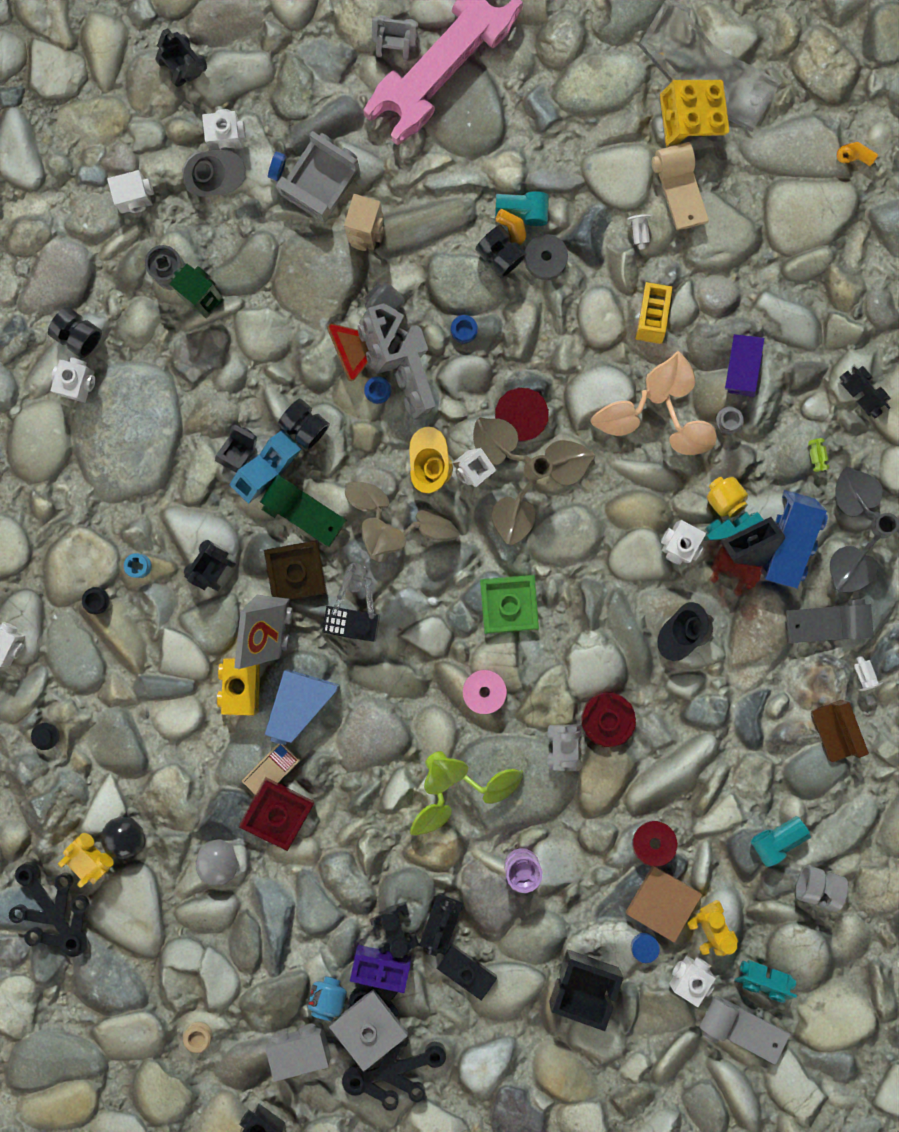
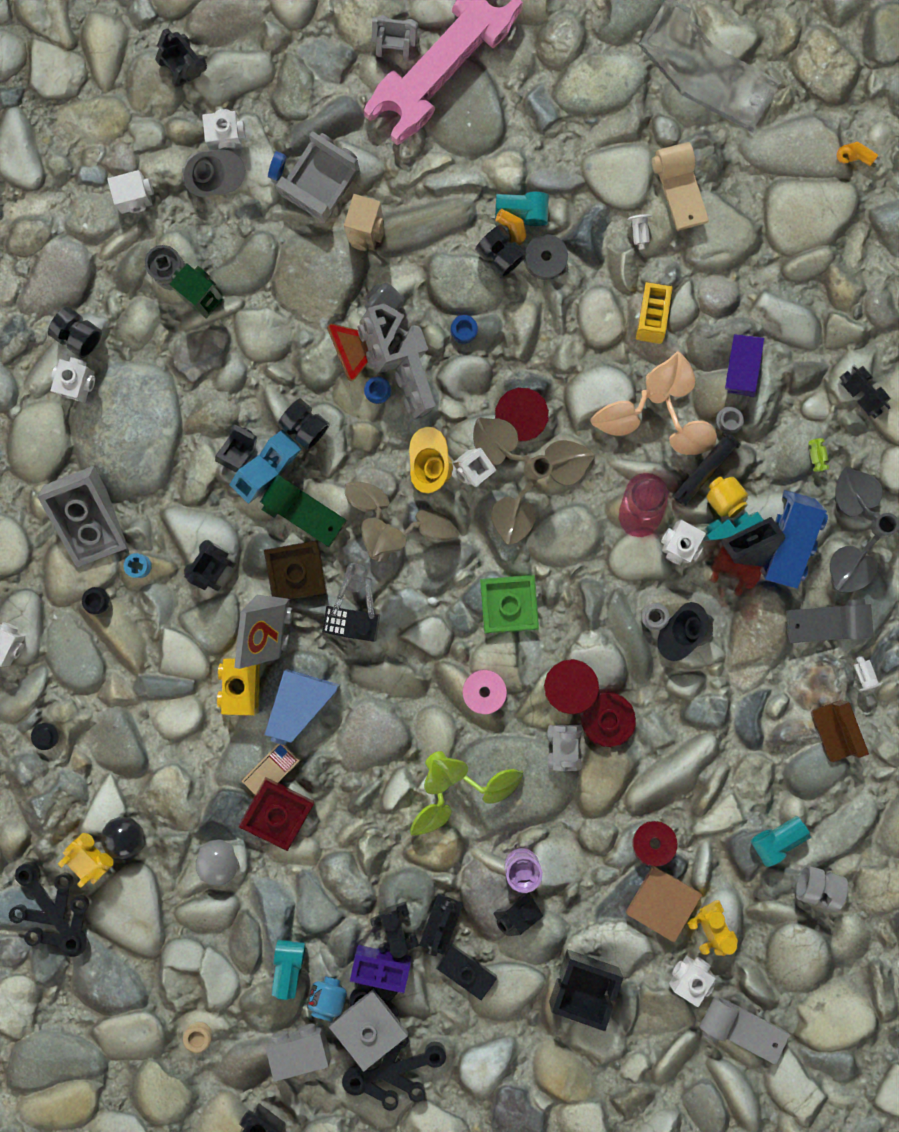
(83, 516): none -> light grey slope
(288, 962): none -> teal piece
(518, 915): none -> black bracket
(571, 686): none -> dark red tile
(643, 505): none -> clear pink piece
(645, 948): blue tile -> none
(663, 616): none -> light grey plate
(693, 110): yellow bracket -> none
(706, 468): none -> black pin
(755, 980): teal hinge -> none

